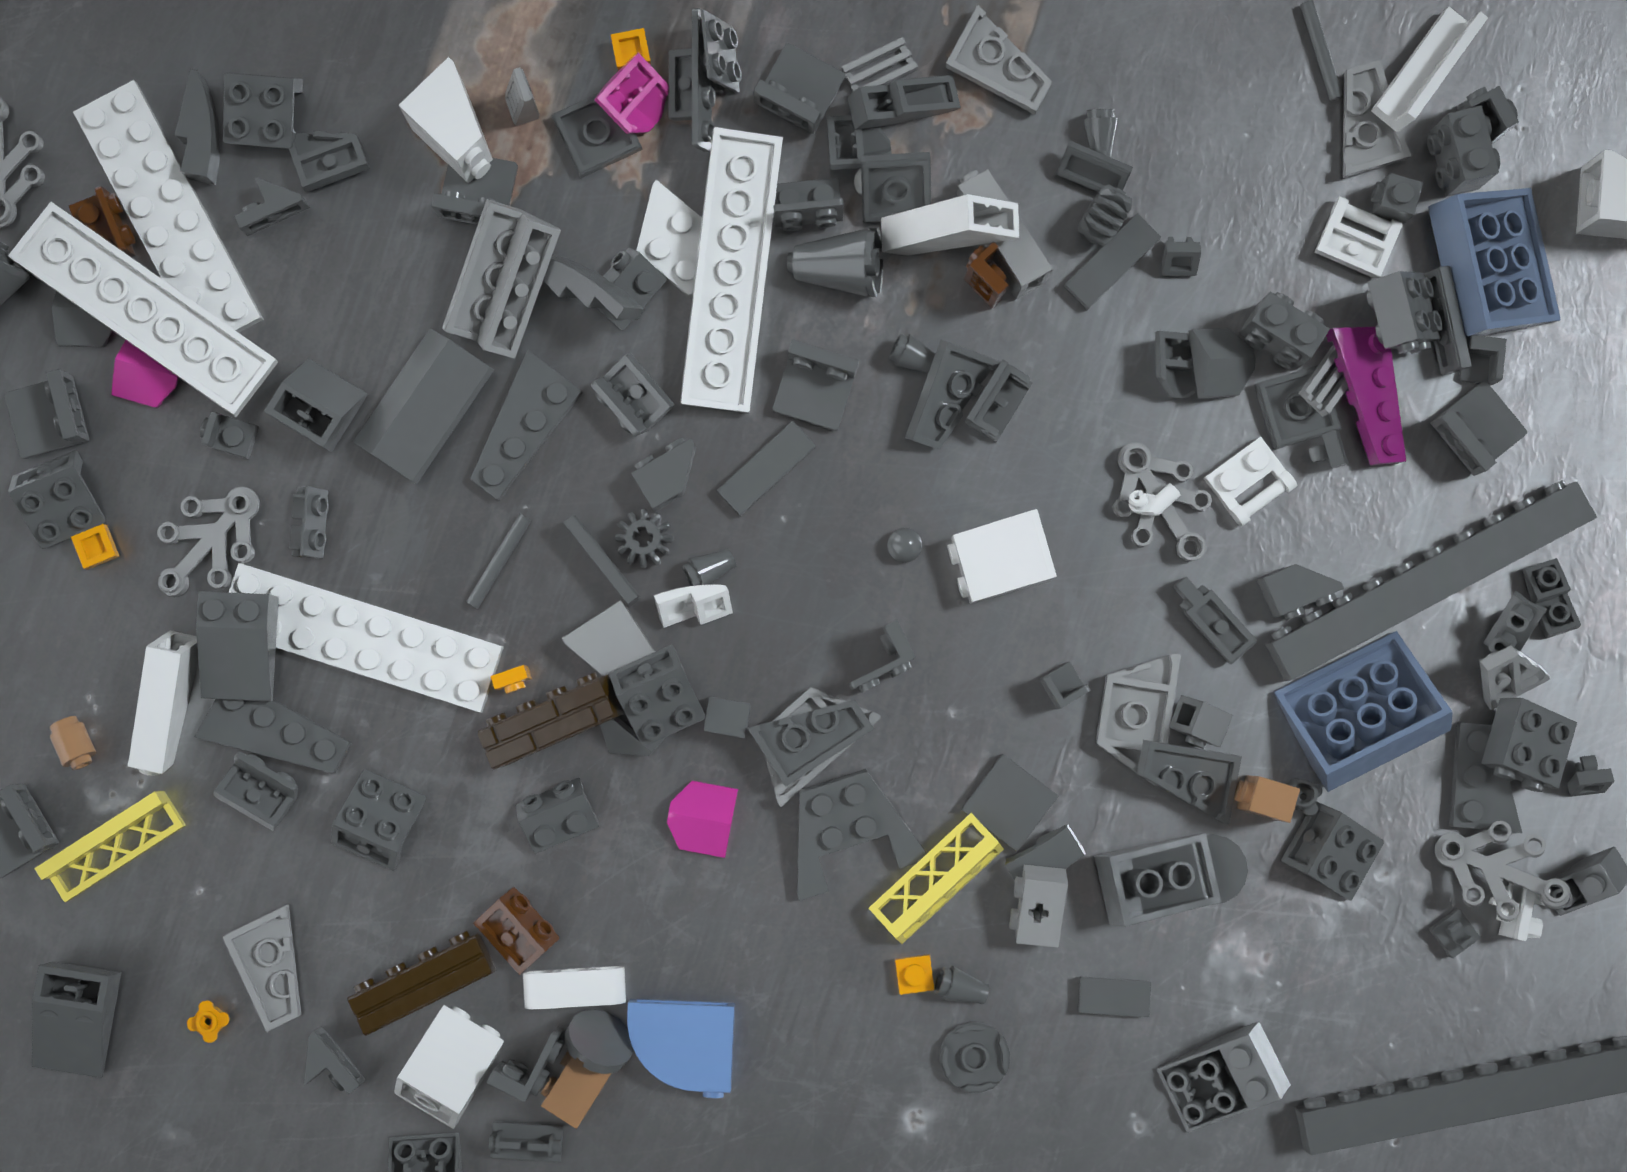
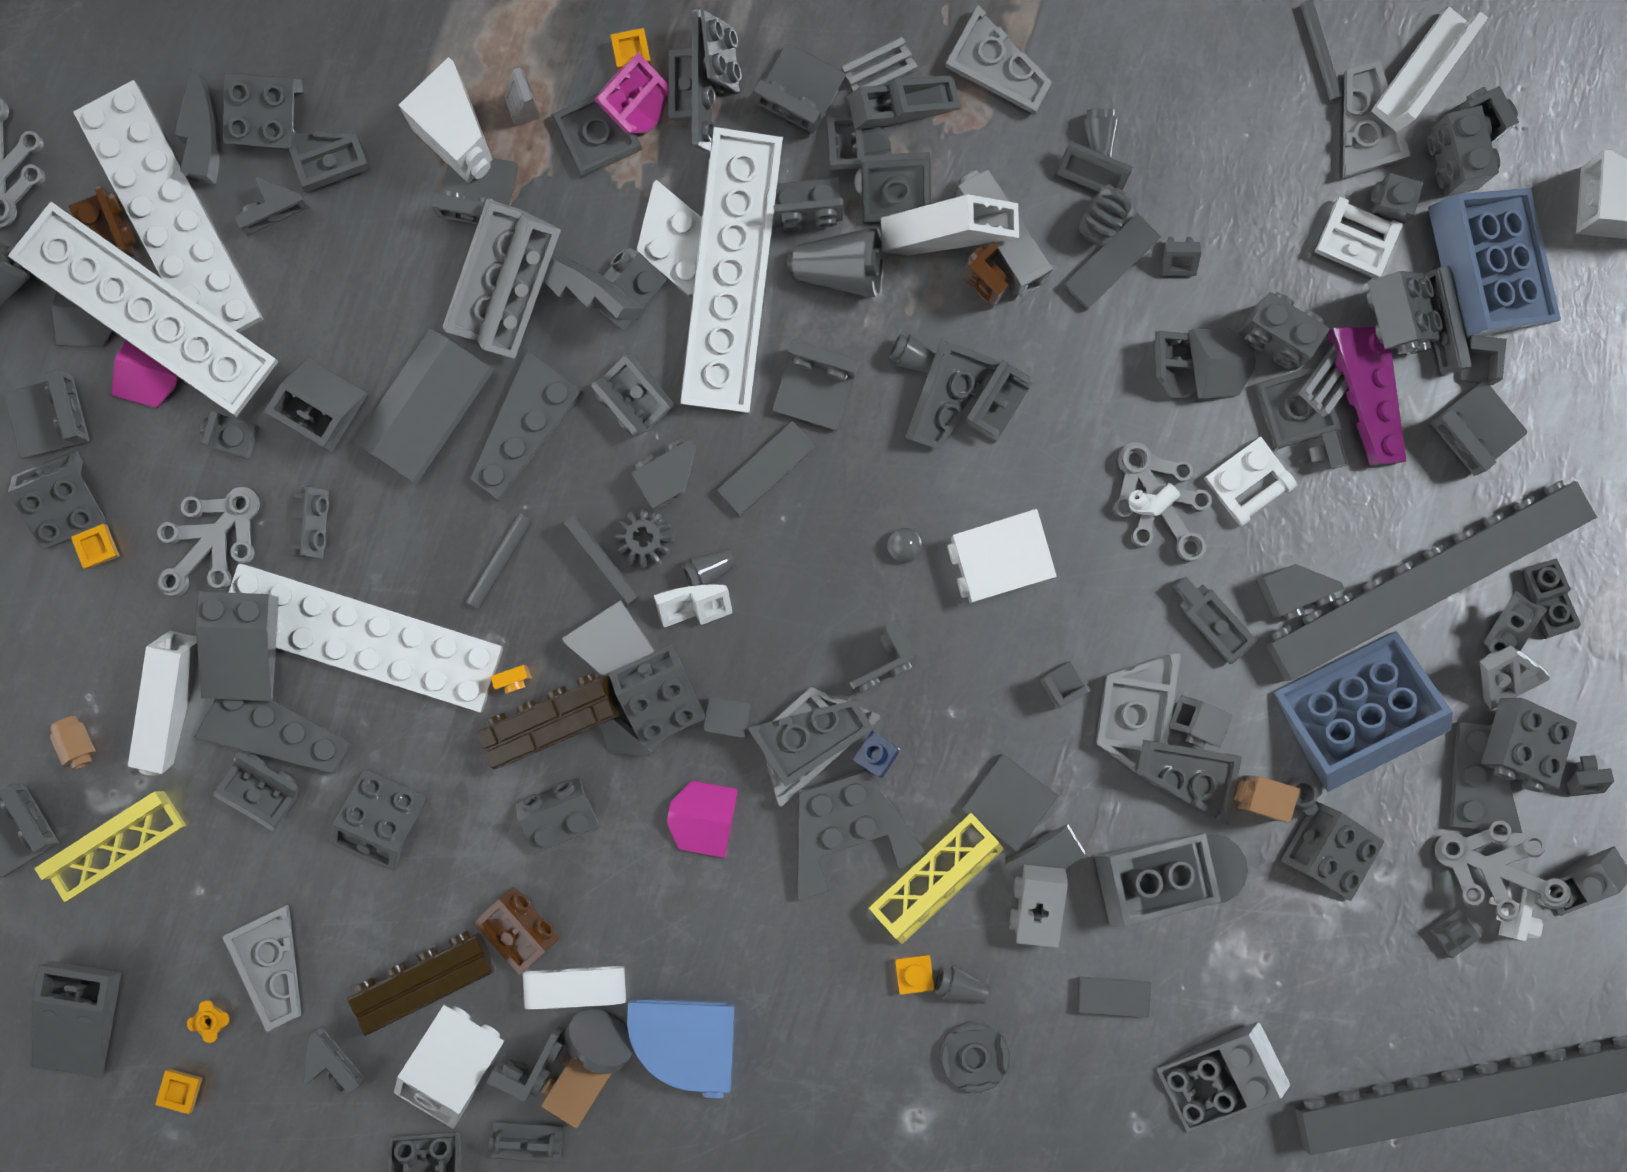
(178, 1091): none -> light orange plate
(876, 754): none -> dark blue bracket

